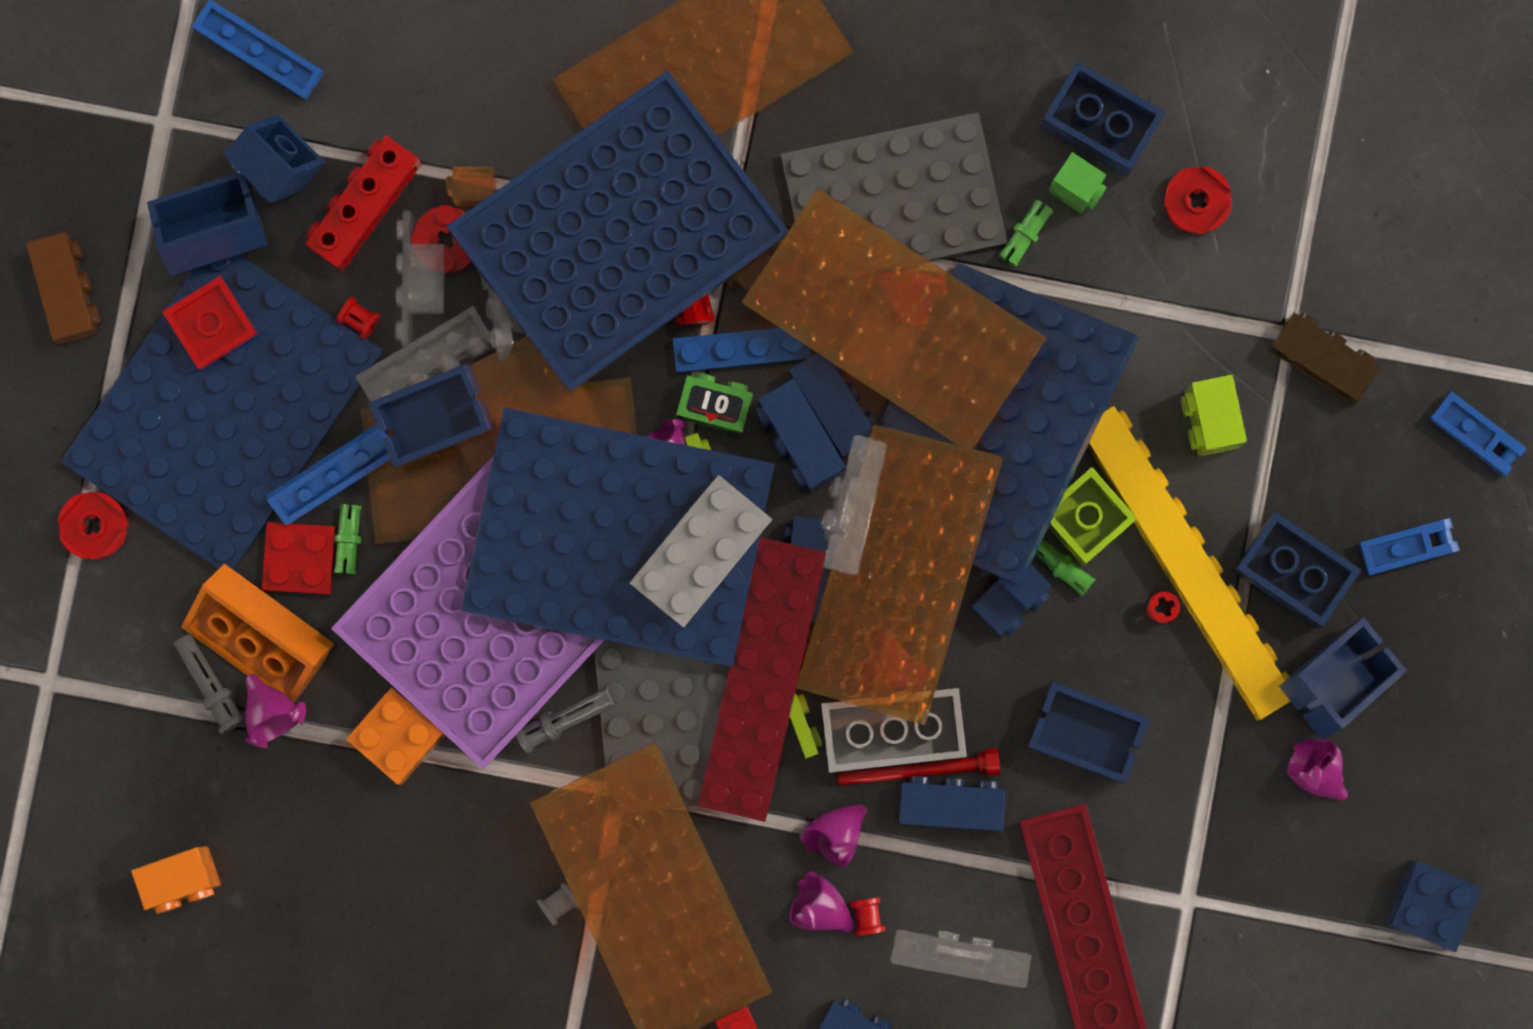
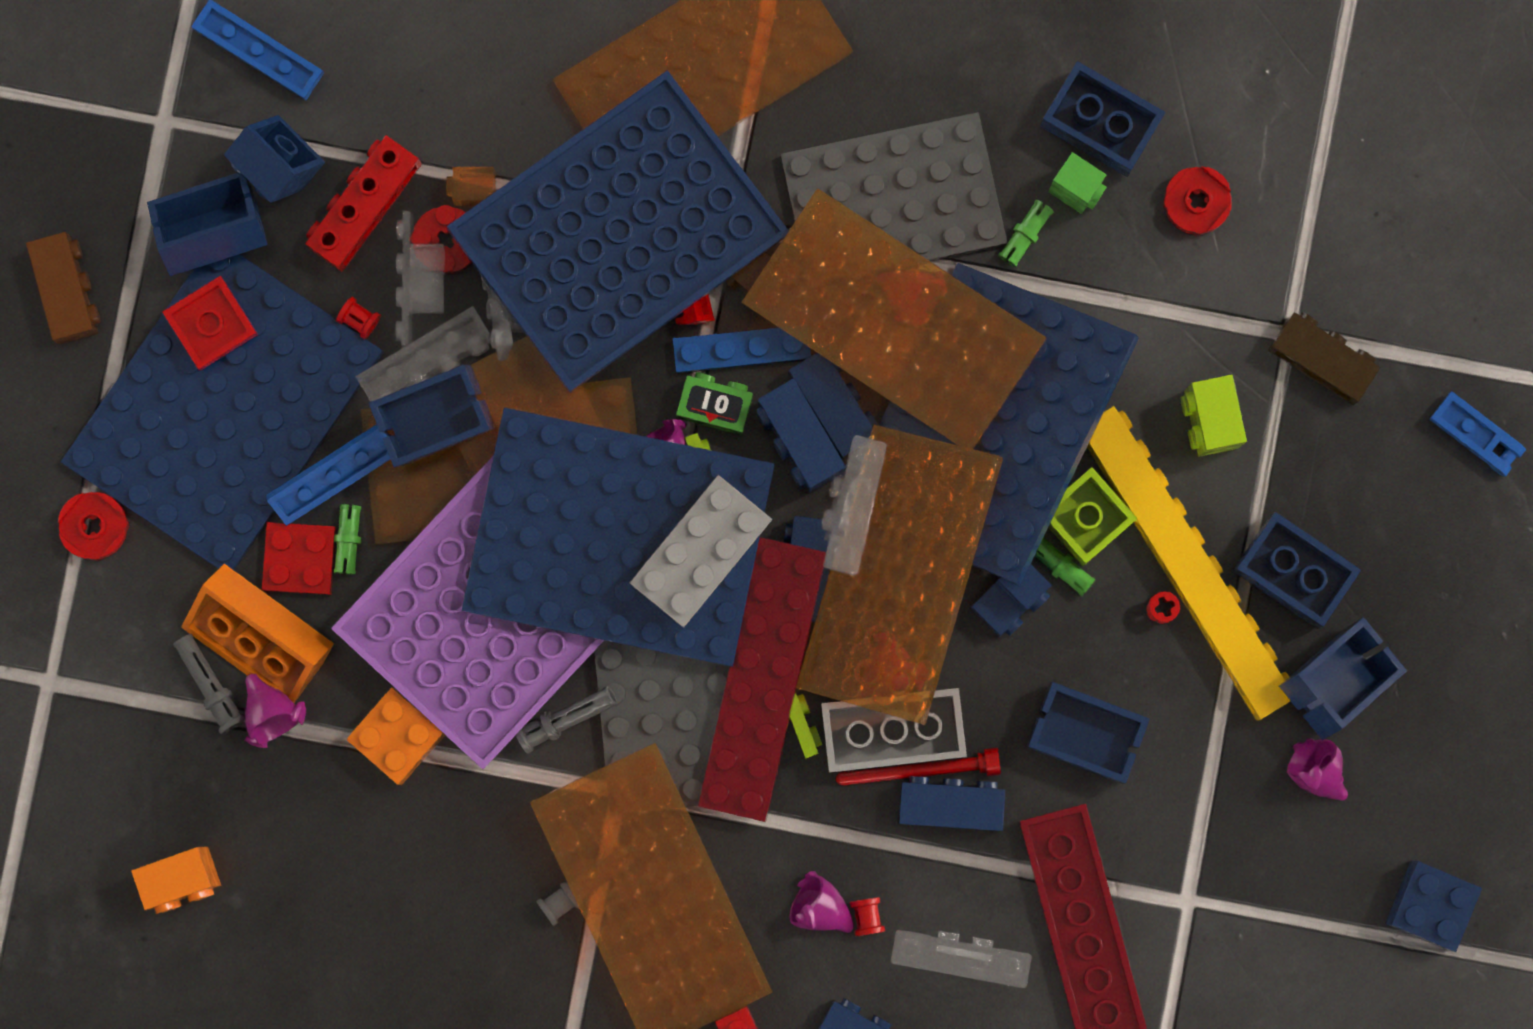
(835, 834): magenta hat -> none
(1407, 547): blue plate -> none

